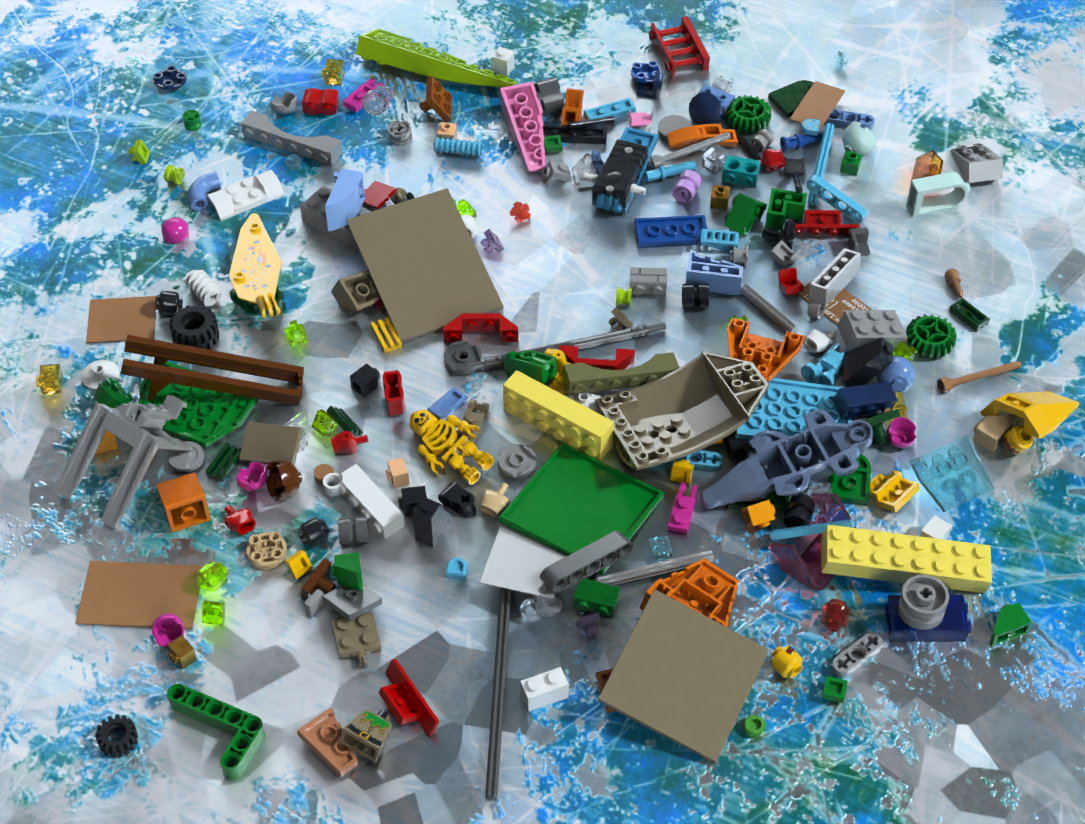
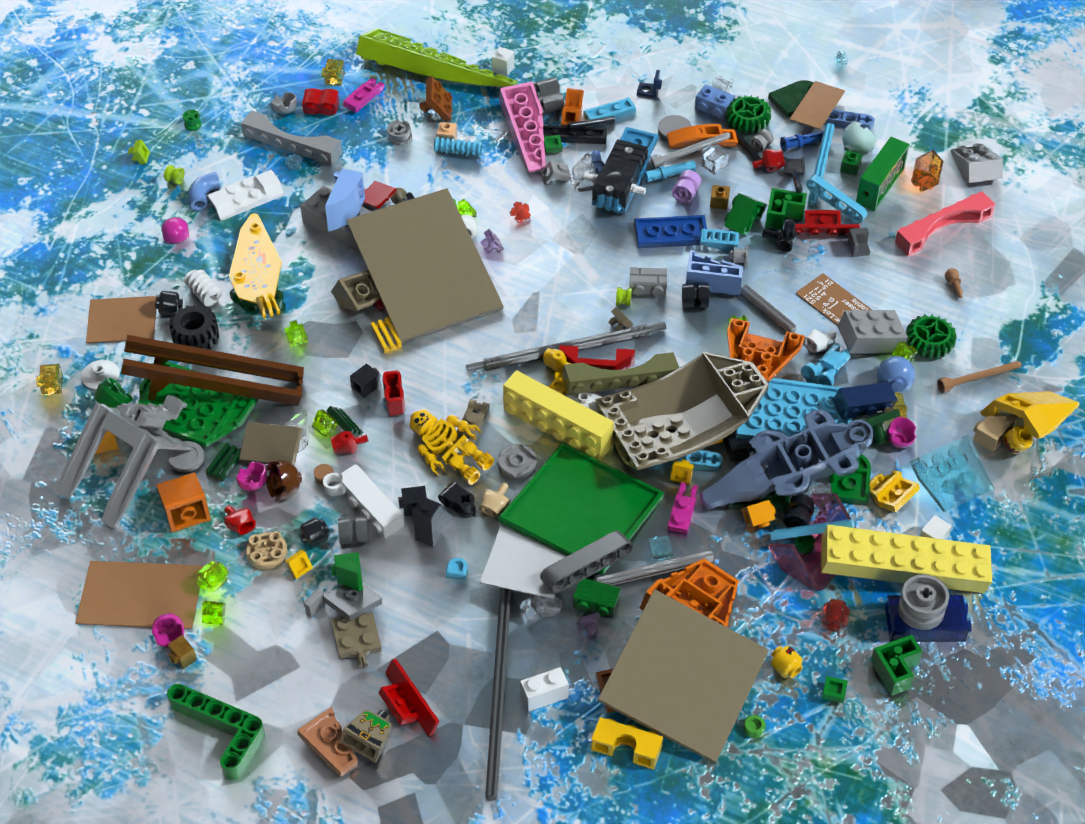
(112, 726): black tyre -> none
(170, 78): dark blue dish -> none
(318, 580): reddish brown tile -> none
(377, 100): clear hair -> none
(397, 472): light nougat plate -> none
(448, 404): medium blue tile -> none
(458, 366): dark grey plate -> none
(480, 322): red slope -> none
(531, 363): green piece -> none
(611, 734): none -> yellow arch
(640, 120): bright pink piece -> none
(645, 72): blue dish -> none
(690, 37): red fence -> none
(704, 108): dark blue dish -> none
(741, 171): teal brick -> none
(784, 254): light grey bracket -> none
(788, 281): red bracket -> none
(805, 544): none -> green tile
(811, 126): medium azure tile -> none
(832, 281): light grey hinge -> none
(854, 663): light grey beam -> none
(866, 362): black slope -> none
(882, 173): none -> green brick
(894, 662): none -> green brick
(920, 206): light aqua window -> none
(967, 315): dark green tile -> none
(972, 209): none -> coral arch
(1010, 624): green slope -> none

